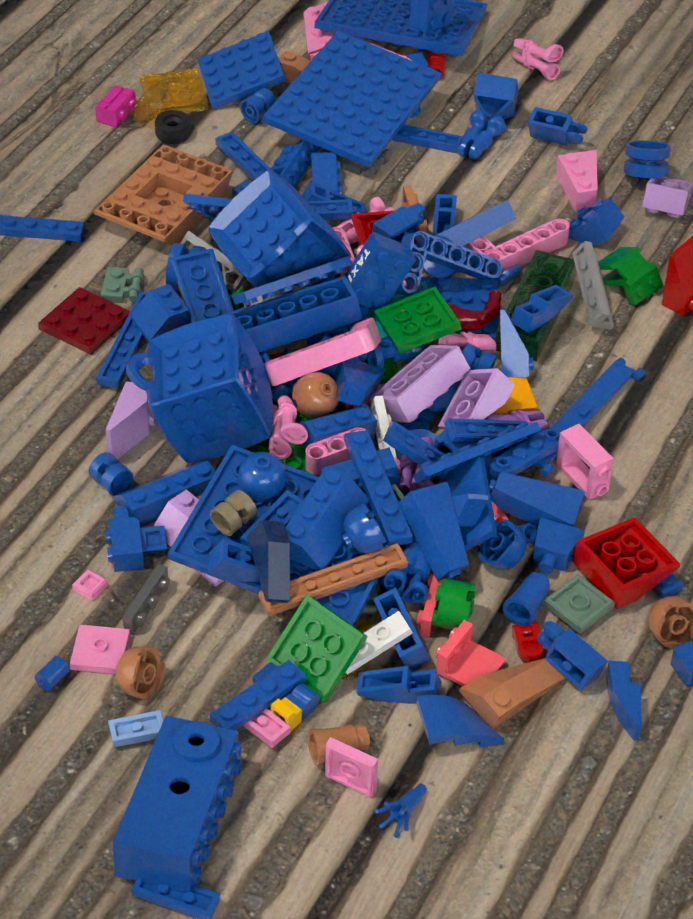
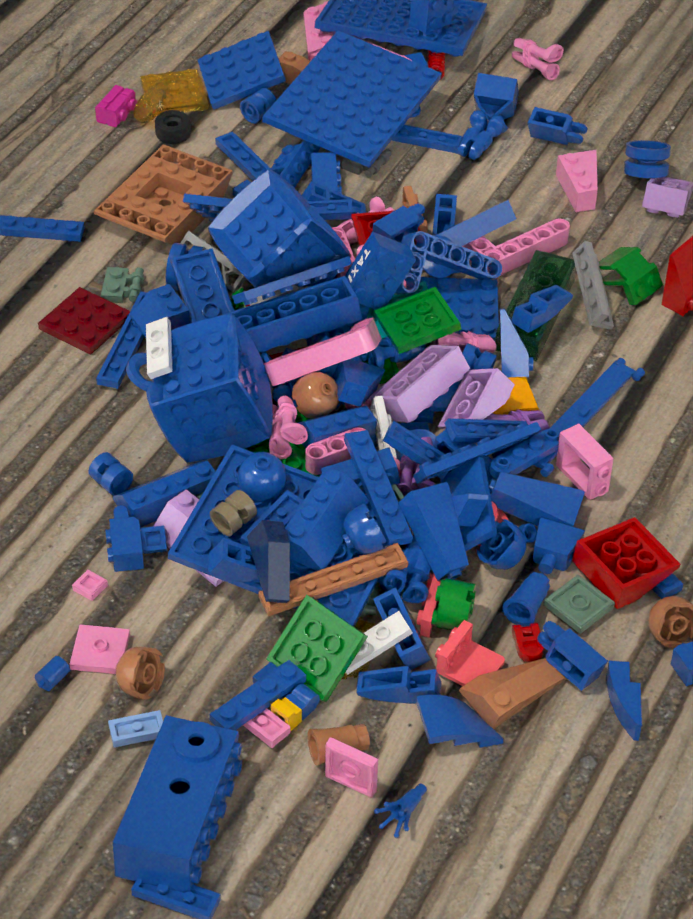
(129, 421): lavender slope -> none
(146, 599): dark grey plate -> none
(159, 348): none -> white plate
(477, 320): dark red piece -> none
(508, 275): blue arm -> none
(596, 222): blue slope -> none

